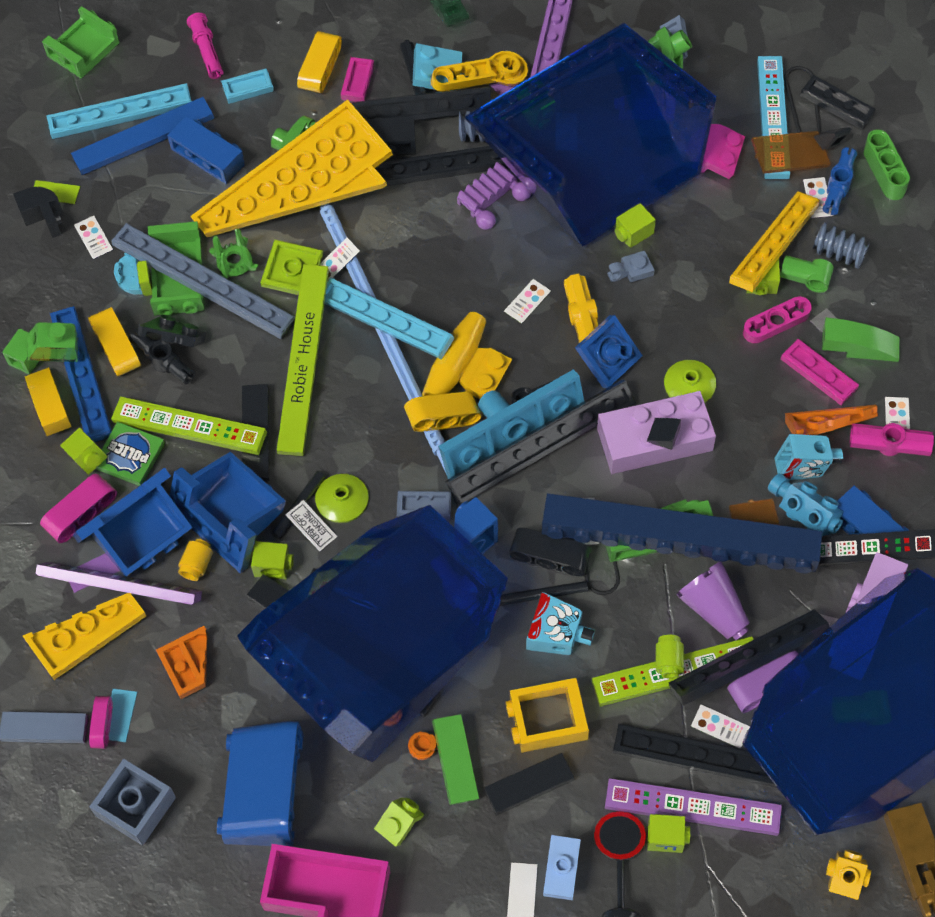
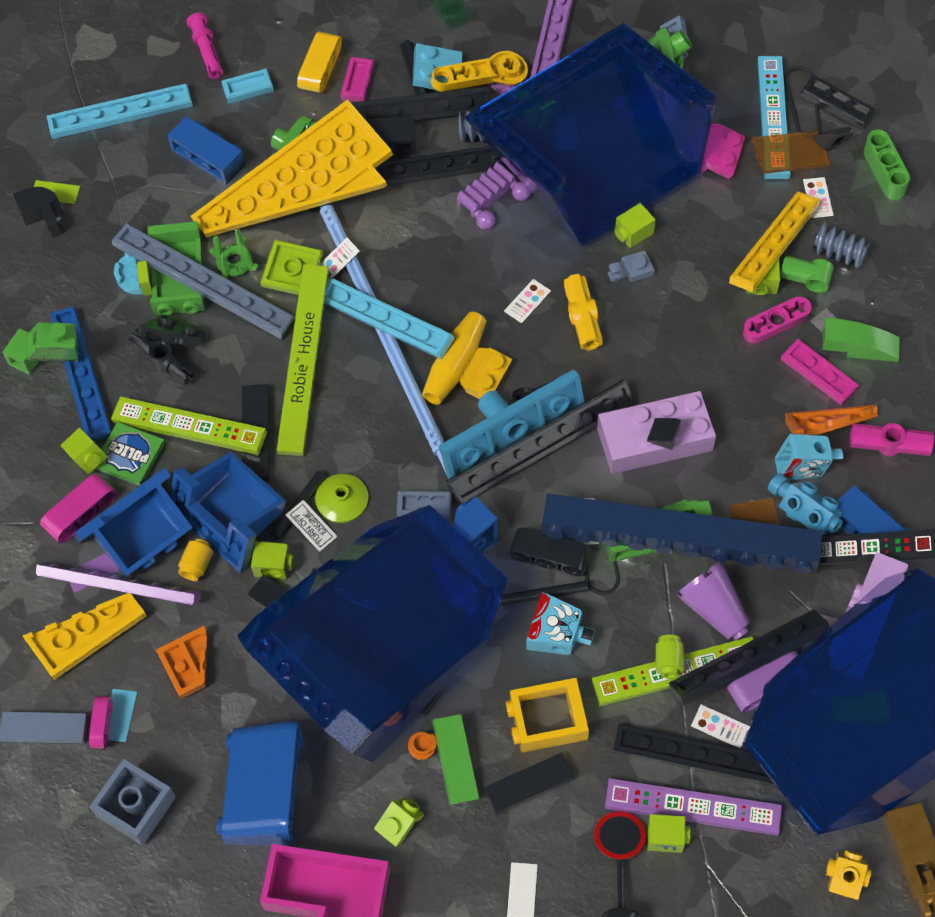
(47, 401): yellow slope -> none
(82, 43): bright green panel -> none
(93, 237): white sticker -> none
(114, 341): yellow beam -> none
(138, 136): blue tile -> none
(442, 411): yellow beam -> none
(561, 867): light blue brick -> none
(608, 351): blue plate -> none
(677, 383): lime dish -> none
(839, 181): blue pin -> none
(897, 412): white sticker -> none

